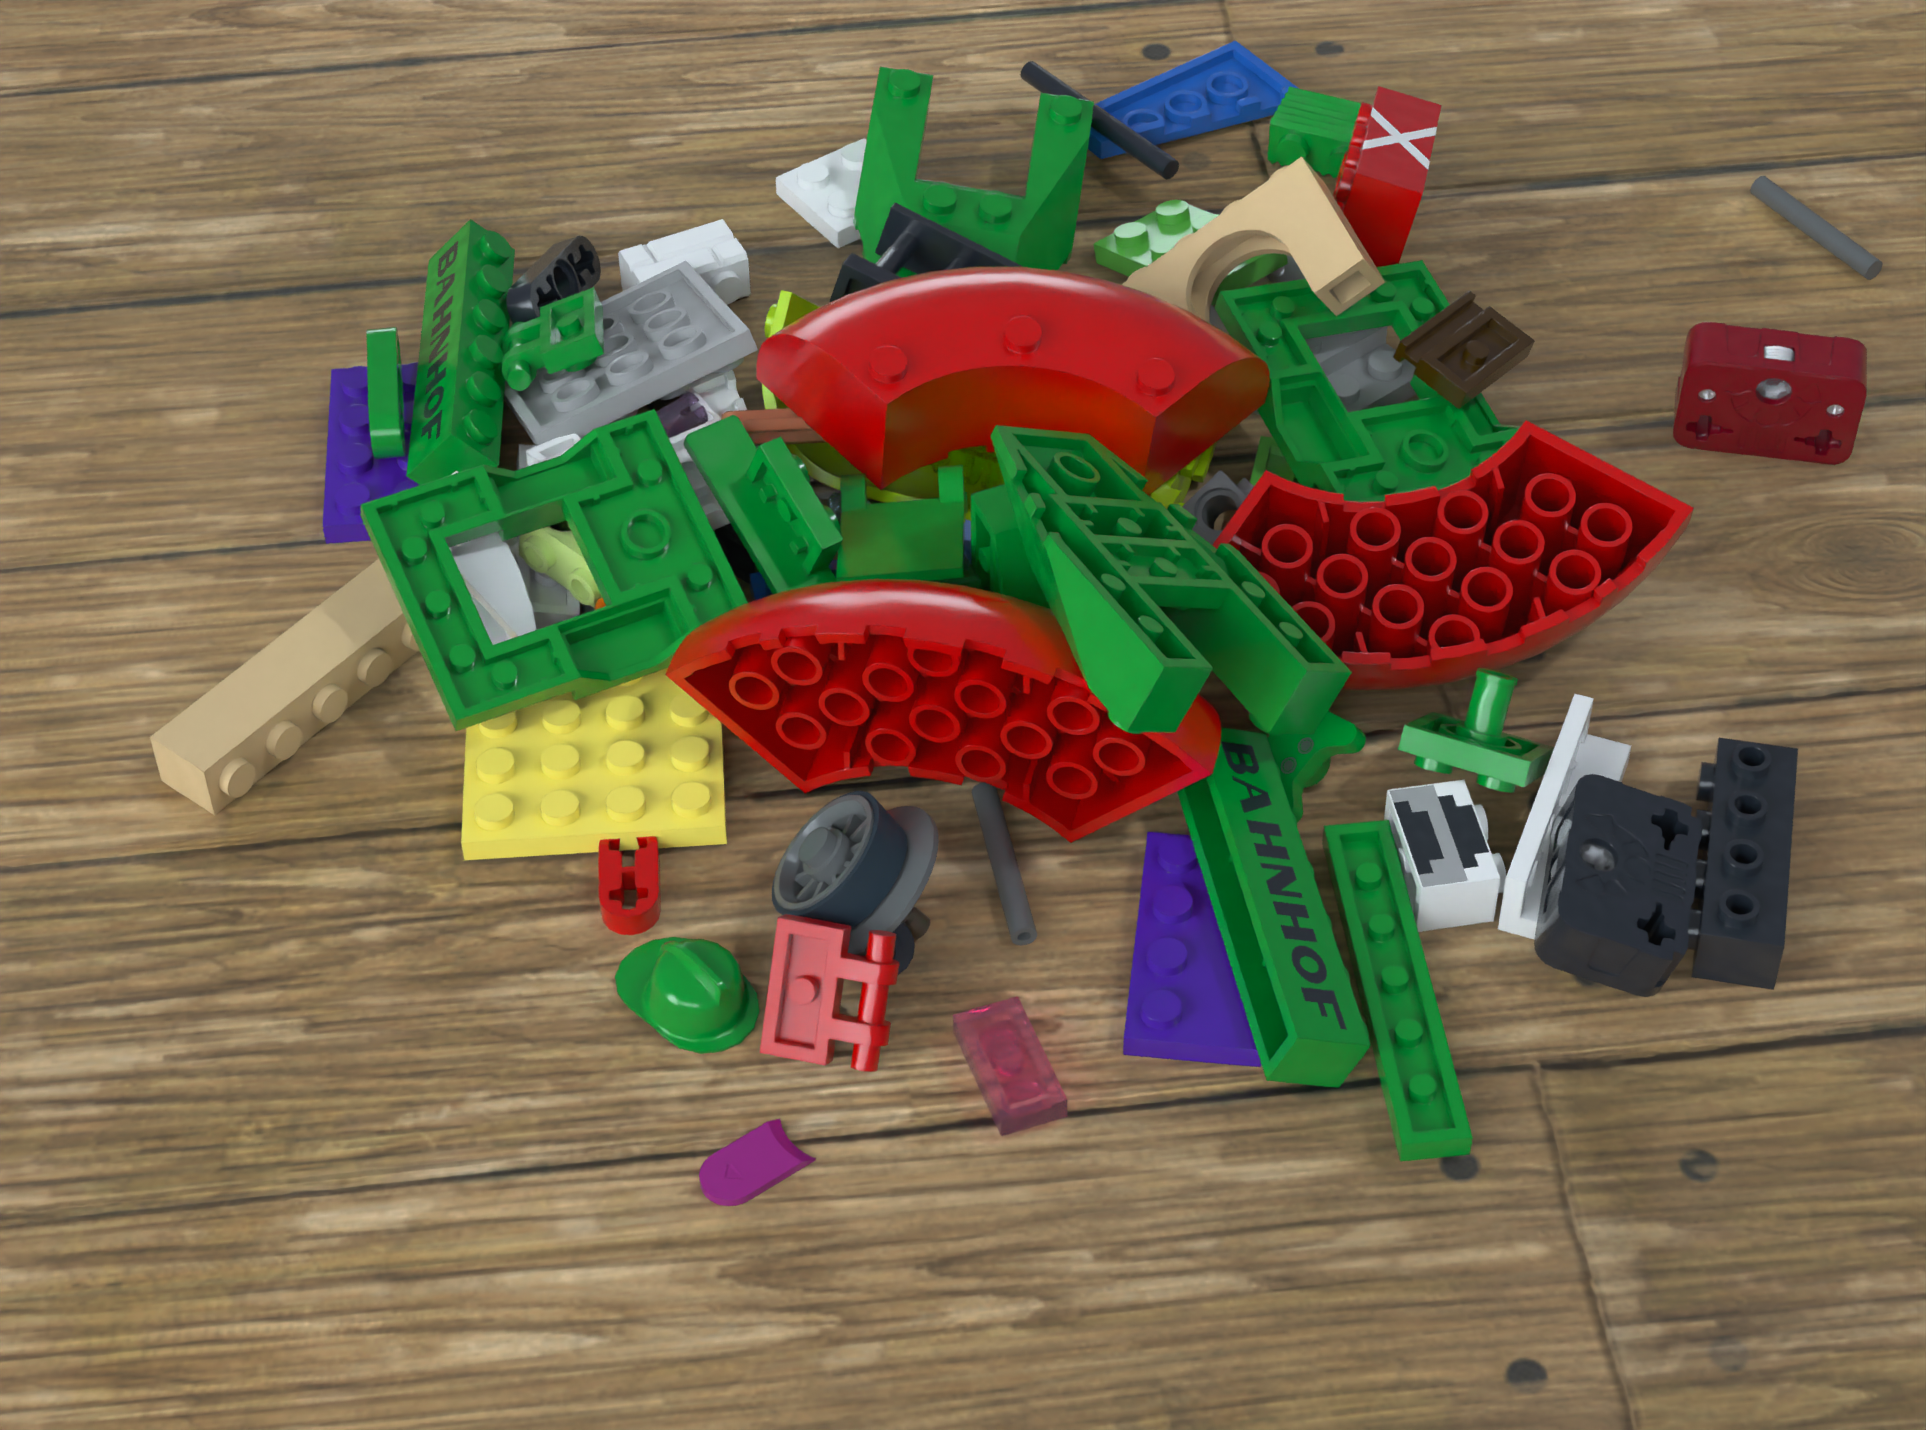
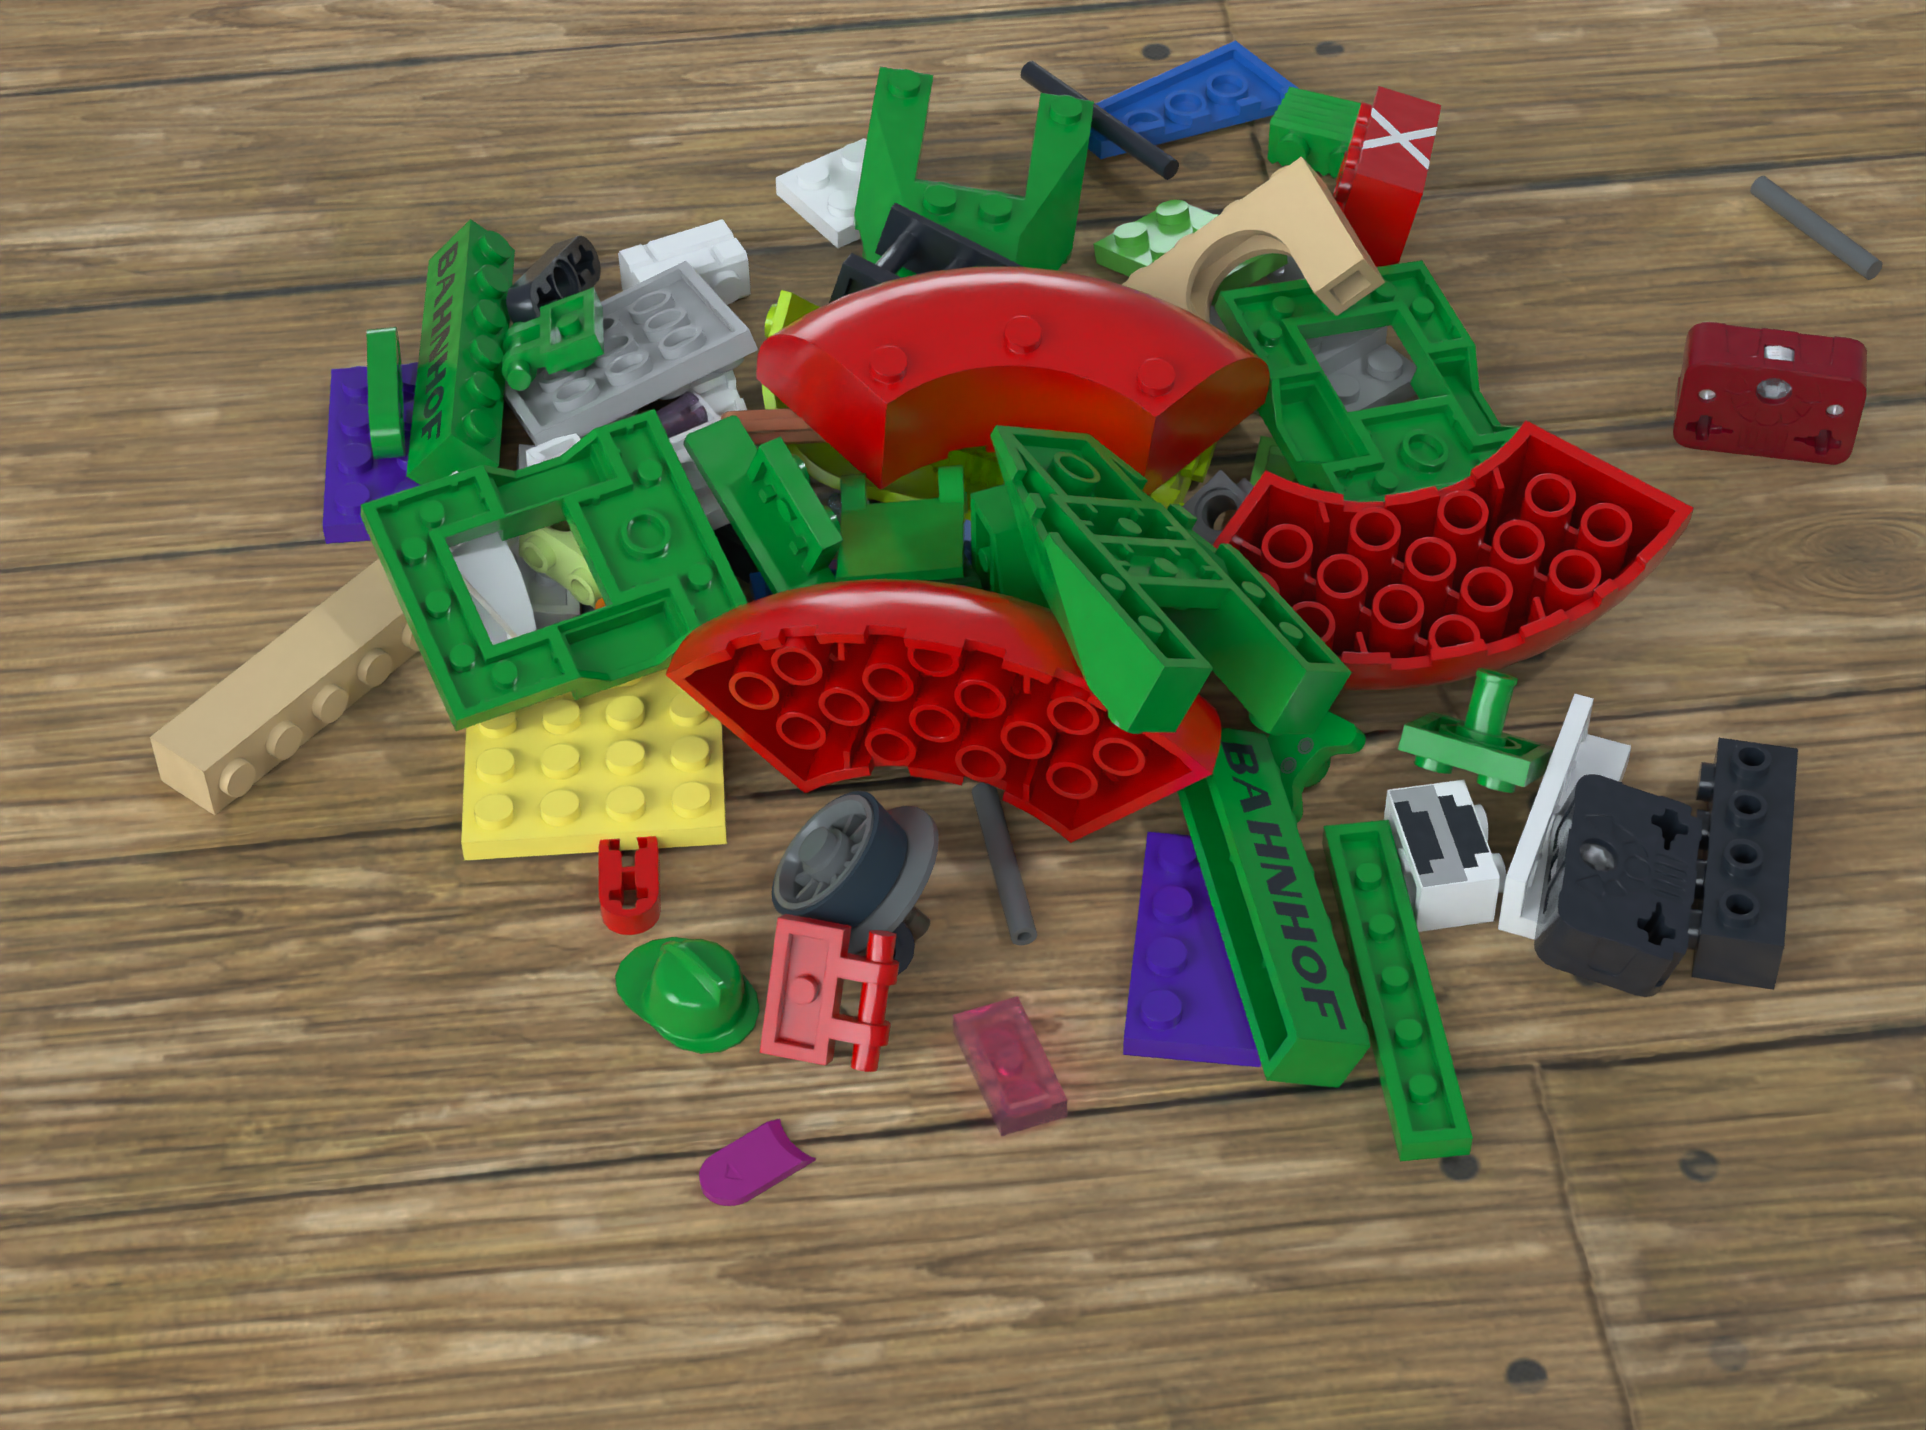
(1464, 349): dark brown plate -> none

